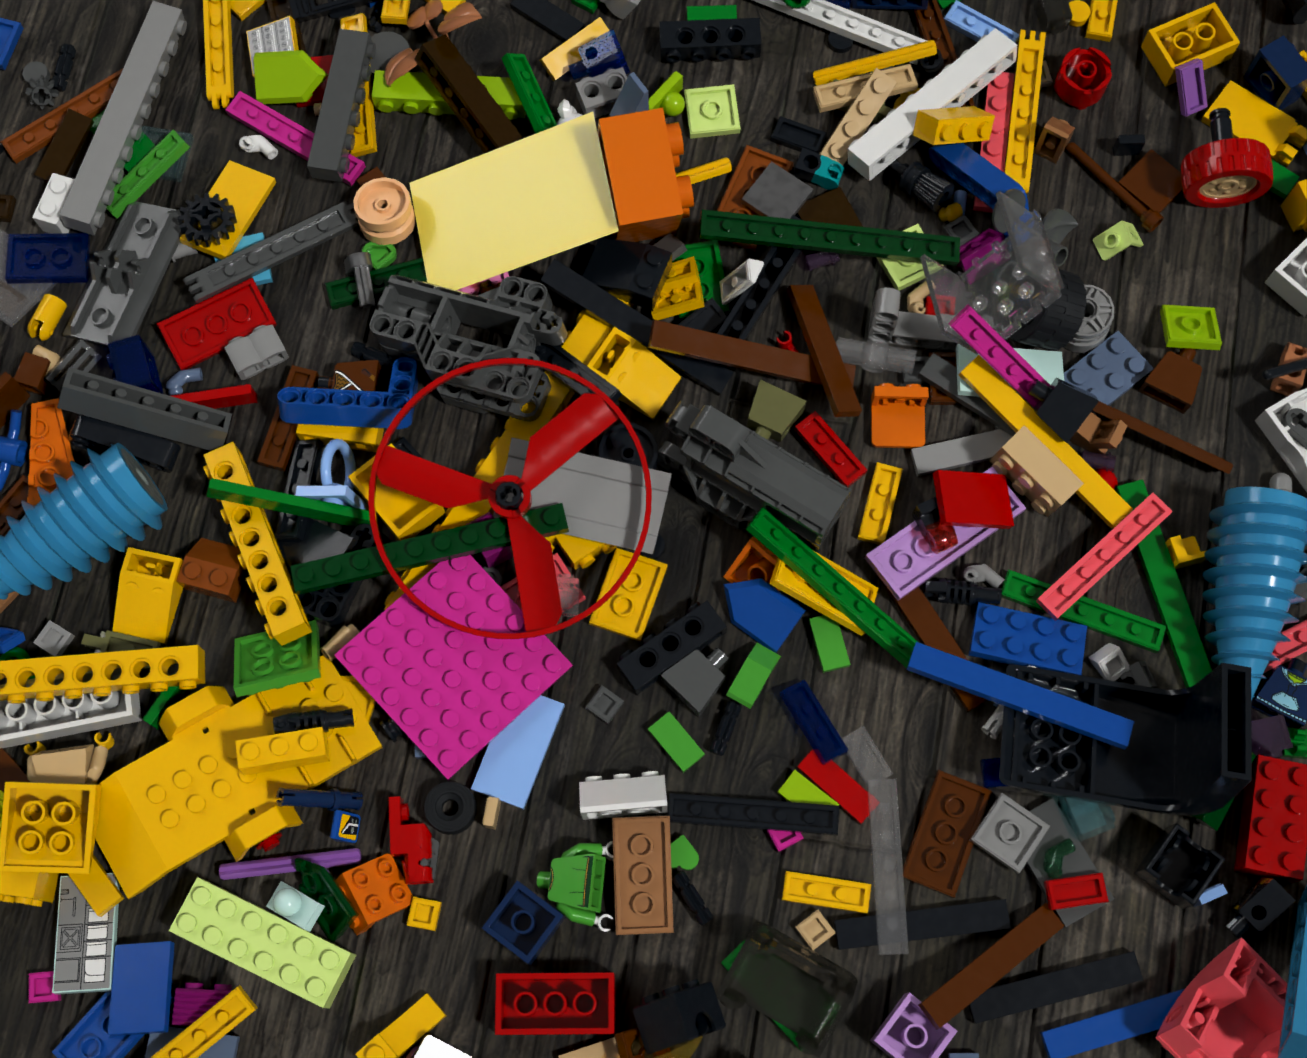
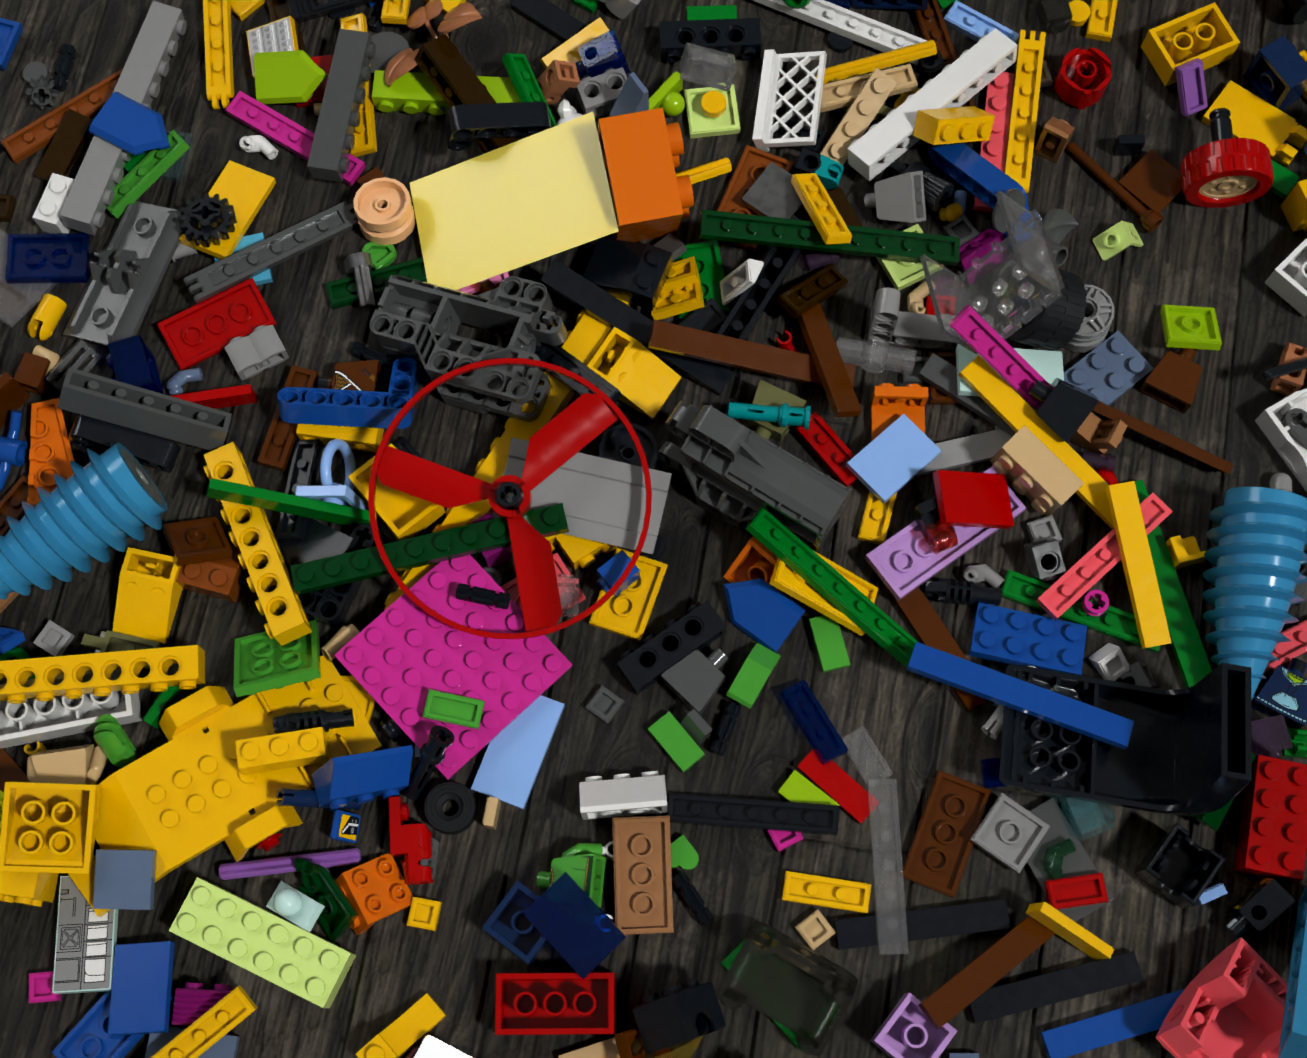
(114, 741): none -> bright green arm
(124, 879): none -> sand blue tile
(130, 125): none -> blue tile
(197, 541): none -> reddish brown tile
(363, 777): none -> blue slope
(431, 754): none -> black pin
(453, 709): none -> bright green tile
(483, 596): none -> black axle
(493, 121): none -> black beam
(557, 79): none -> nougat leg
(574, 925): none -> clear blue tile
(612, 571): none -> blue brick
(696, 726): none -> dark grey tile
(707, 67): none -> clear brick
(713, 104): none -> yellow tile
(769, 103): none -> white fence
(783, 415): none -> teal pin
(812, 291): none -> dark brown tile
(821, 208): none -> yellow tile
(893, 458): none -> light blue tile
(899, 198): none -> light grey torso
(1034, 553): none -> dark grey brick
(1043, 528): none -> light grey tile
(1070, 930): none -> yellow tile
(1102, 600): none -> dark pink bush
(1138, 564): none -> yellow tile

